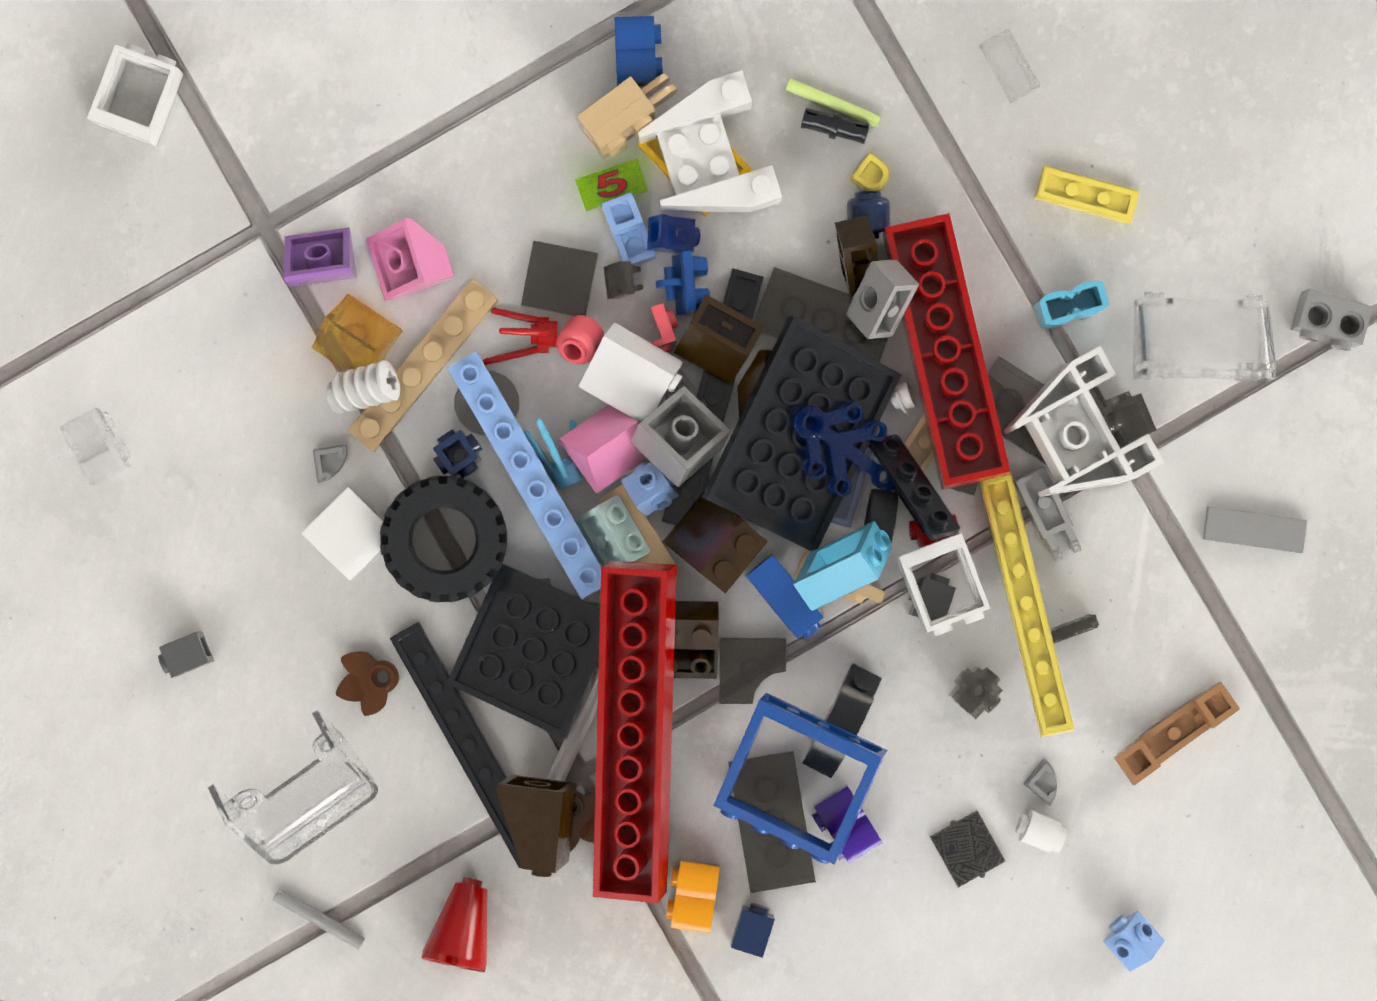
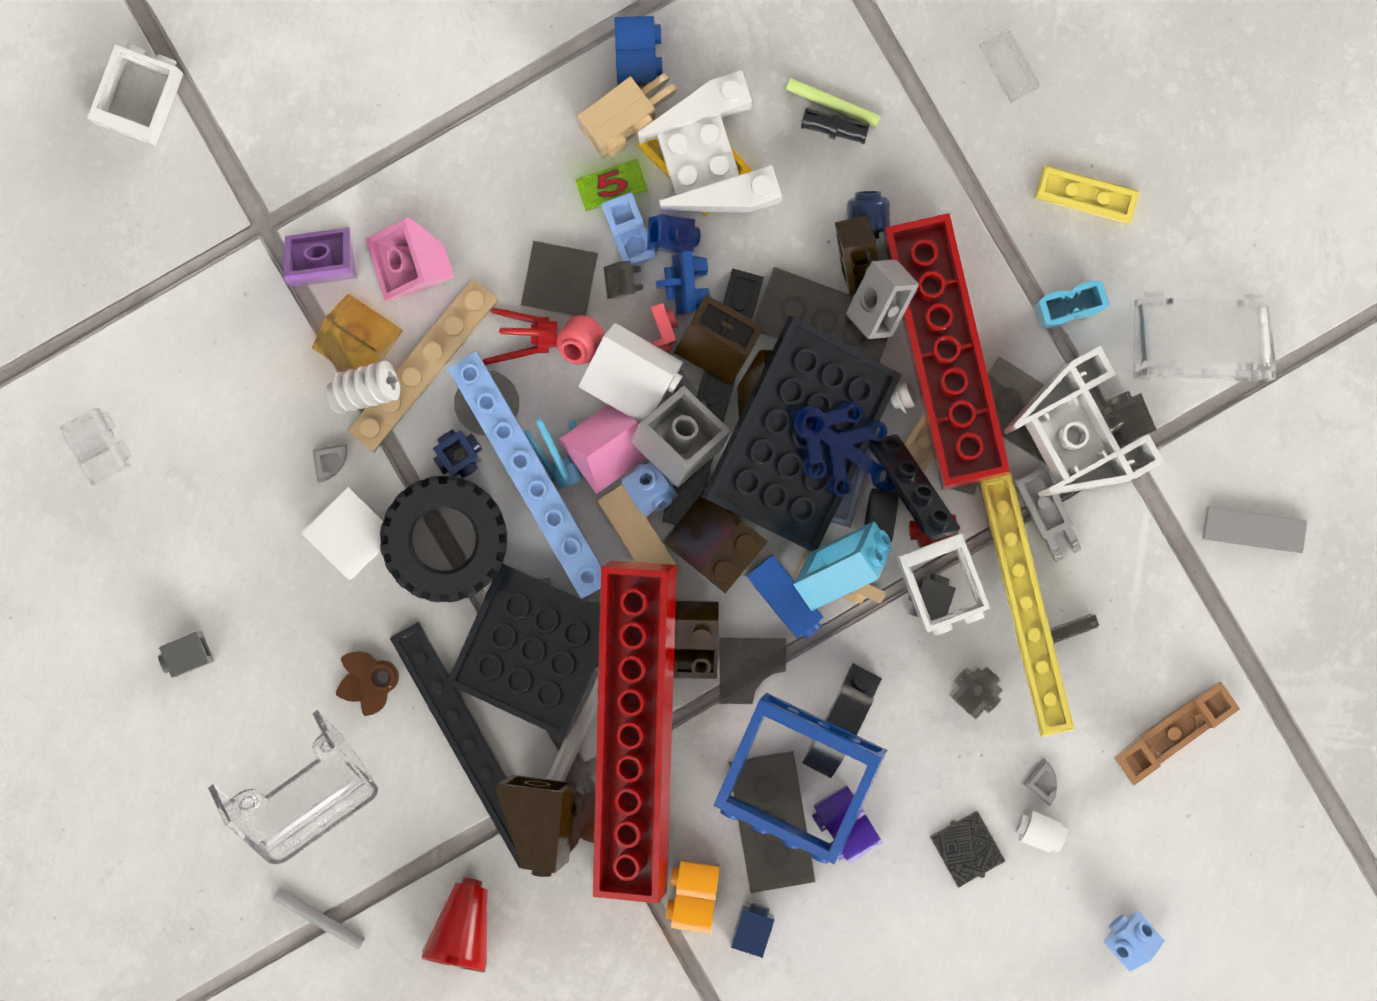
(612, 532): light aqua bracket -> none
(871, 174): light yellow tile -> none
(1332, 311): light grey brick -> none

